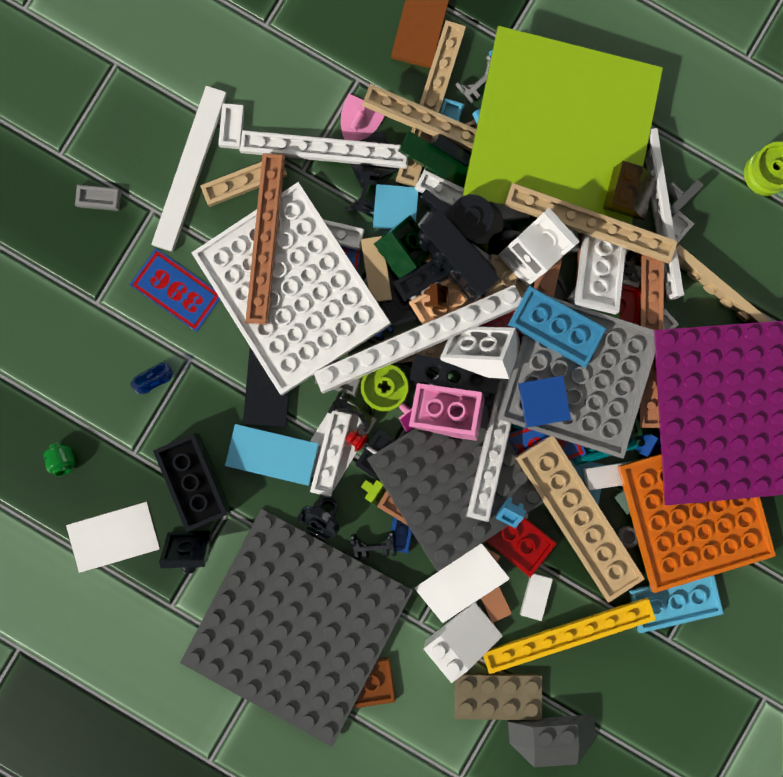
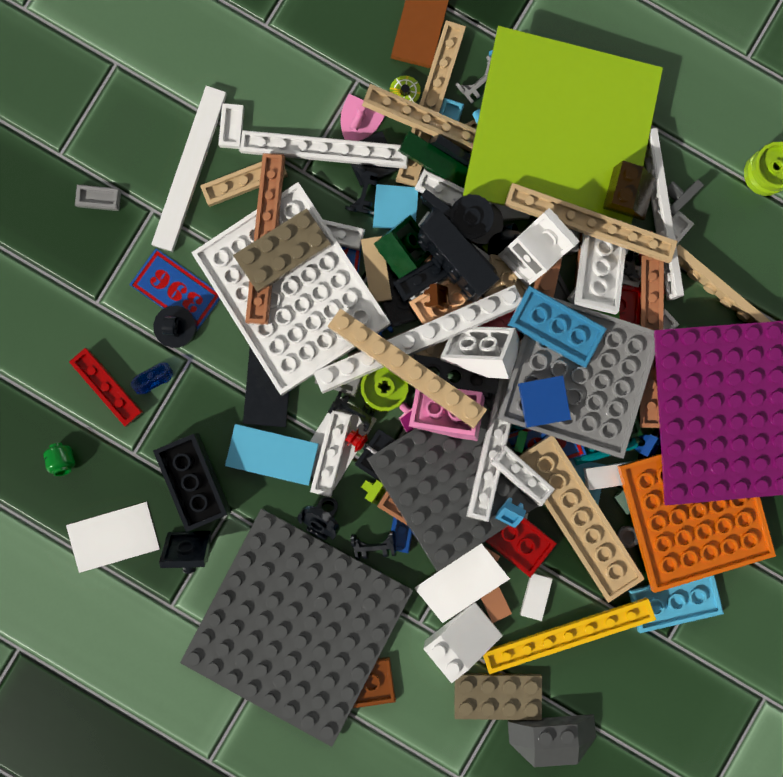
(106, 387): none -> red plate
(175, 326): none -> black tile
(282, 250): none -> dark tan plate
(406, 87): none -> piece
(407, 368): none -> tan plate
(520, 442): none -> dark green tile
(522, 475): none -> white tile

